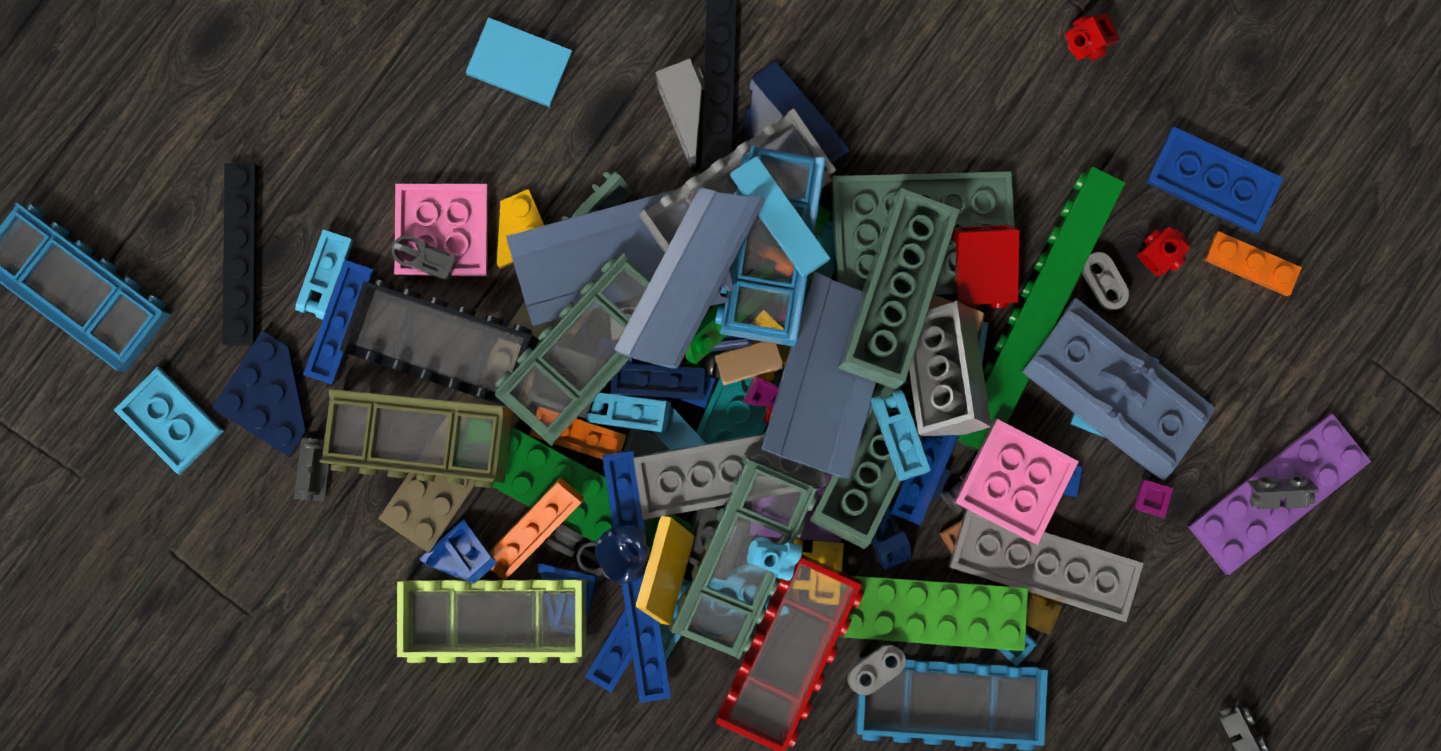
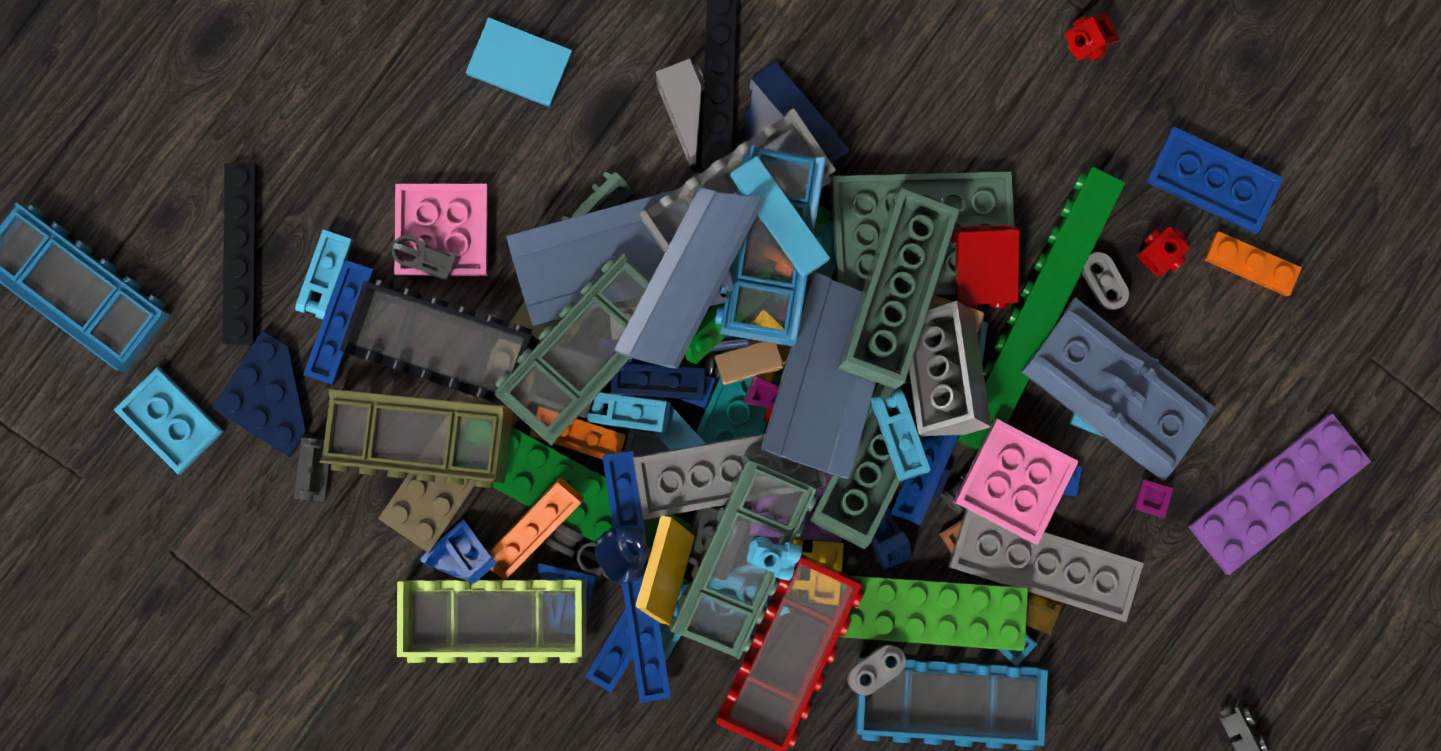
(516, 215): yellow wing -> none
(1296, 490): dark grey hinge -> none

